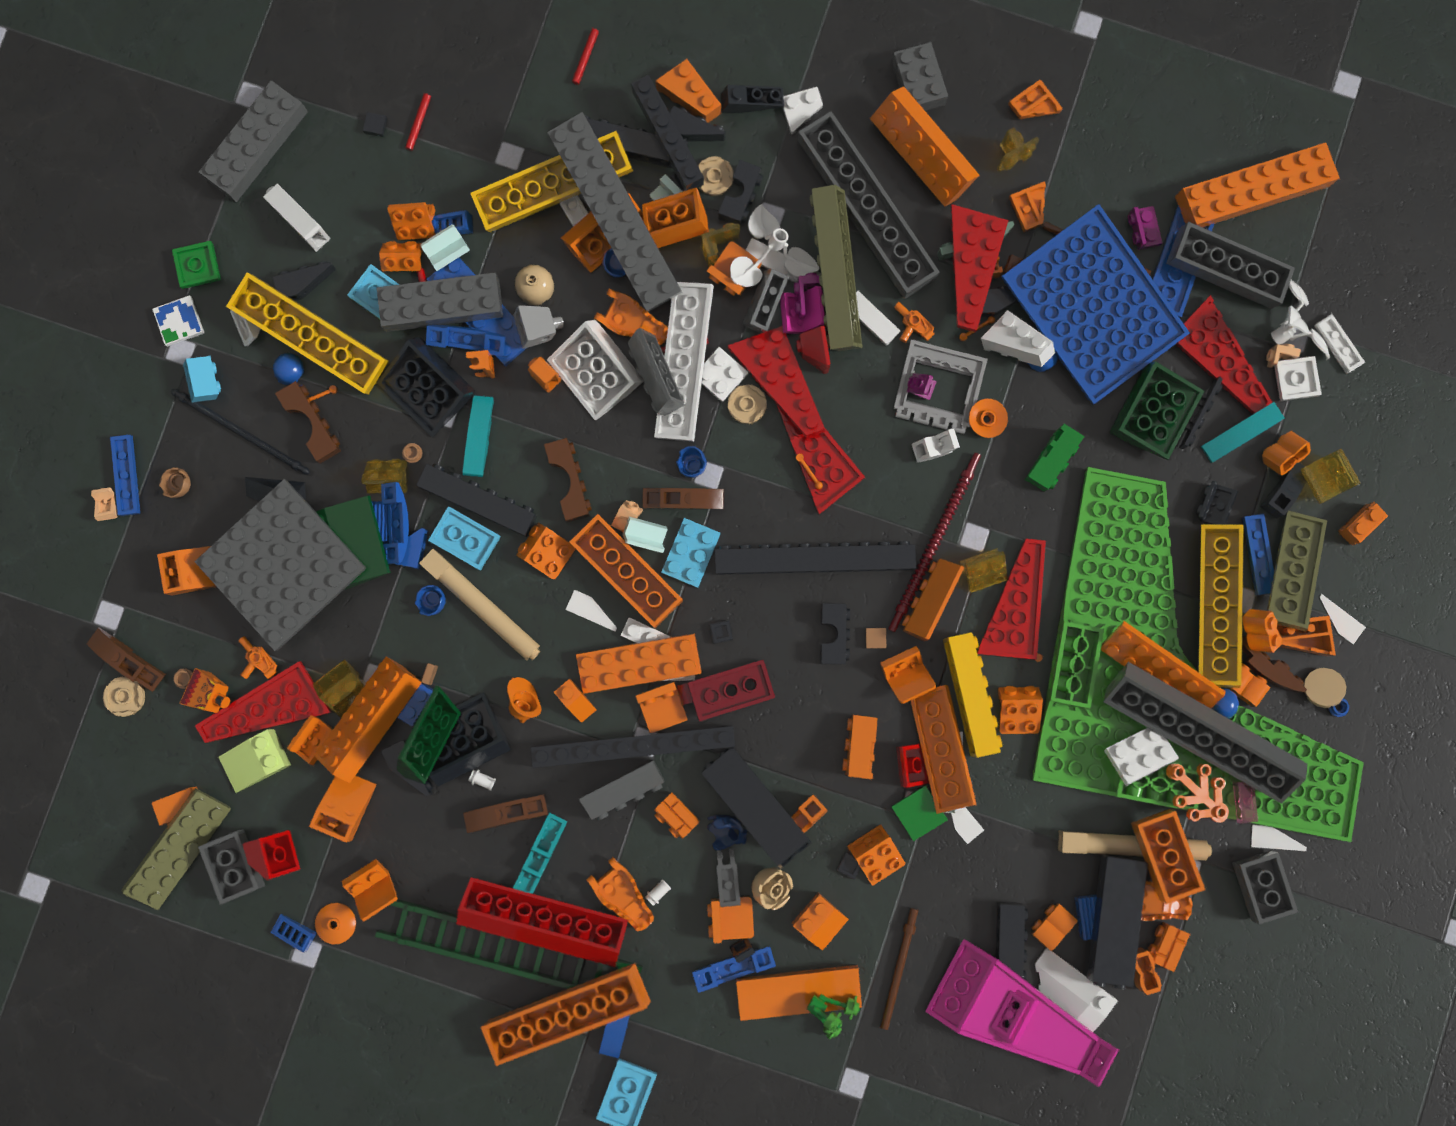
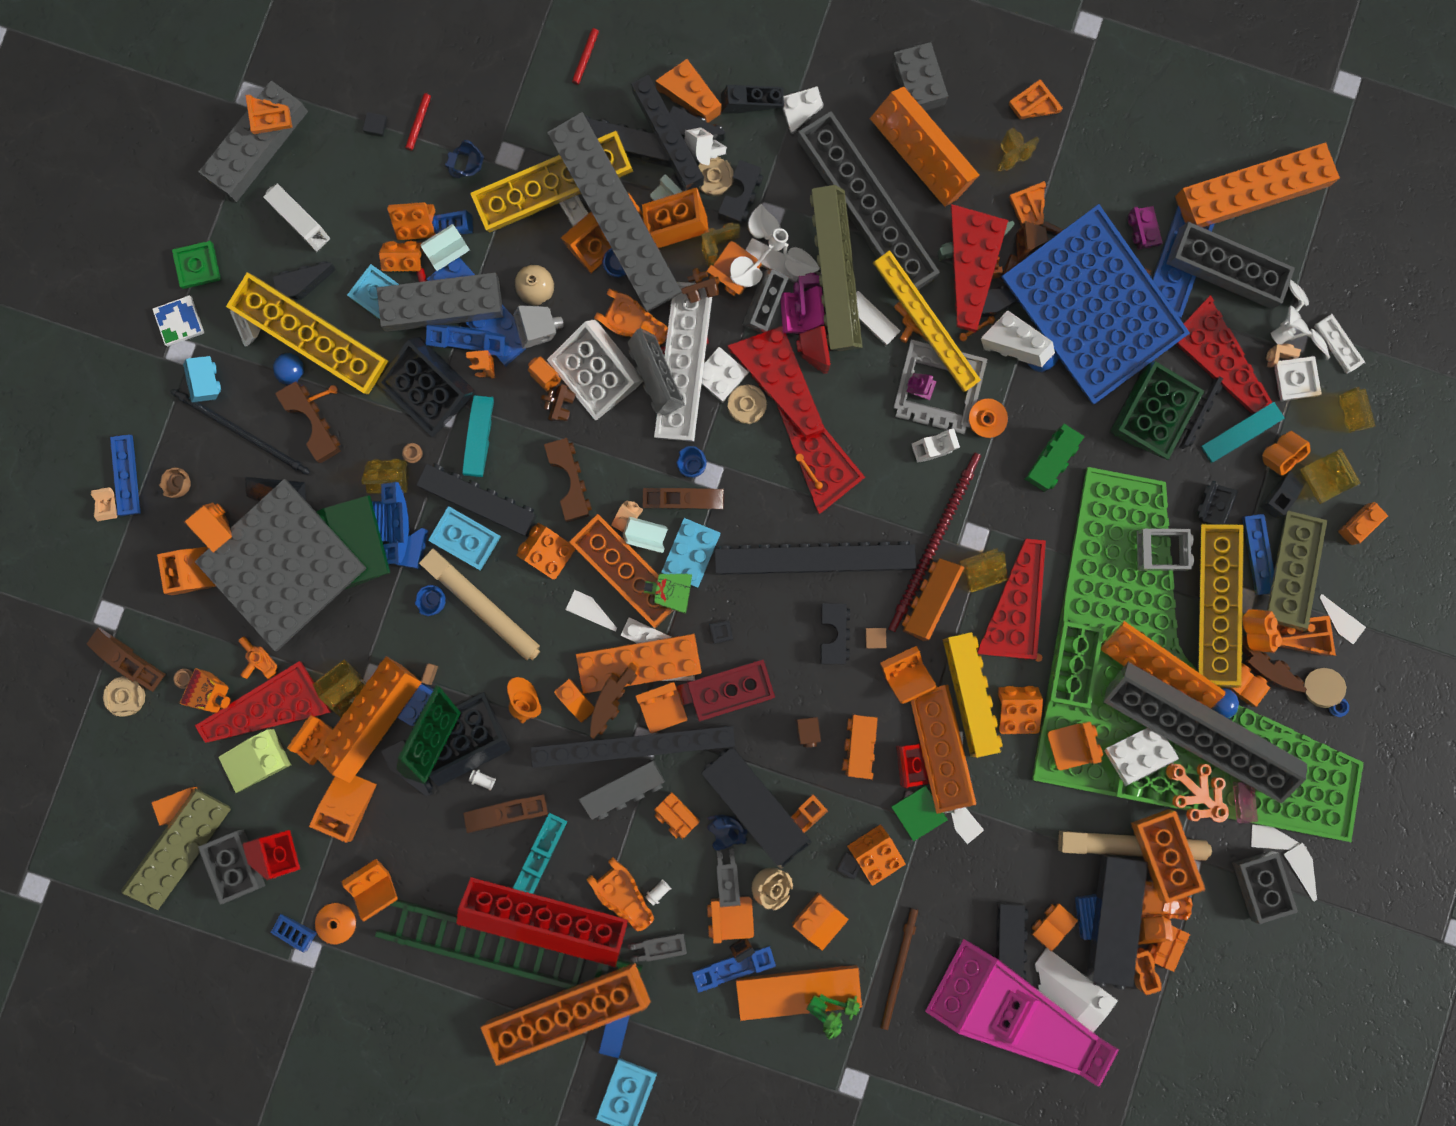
(210, 525): none -> orange wedge
(267, 116): none -> orange wing
(474, 161): none -> dark blue helmet
(561, 394): none -> reddish brown hips
(607, 705): none -> reddish brown slope
(659, 948): none -> dark grey hinge
(671, 591): none -> bright green torso
(693, 290): none -> reddish brown hips
(702, 145): none -> white brick
(808, 731): none -> reddish brown brick
(926, 321): none -> yellow tile
(1029, 239): none -> reddish brown slope
(1075, 745): none -> orange bracket
(1144, 554): none -> light grey window
(1155, 930): none -> orange slope
(1303, 866): none -> white sticker
(1357, 410): none -> clear yellow bracket

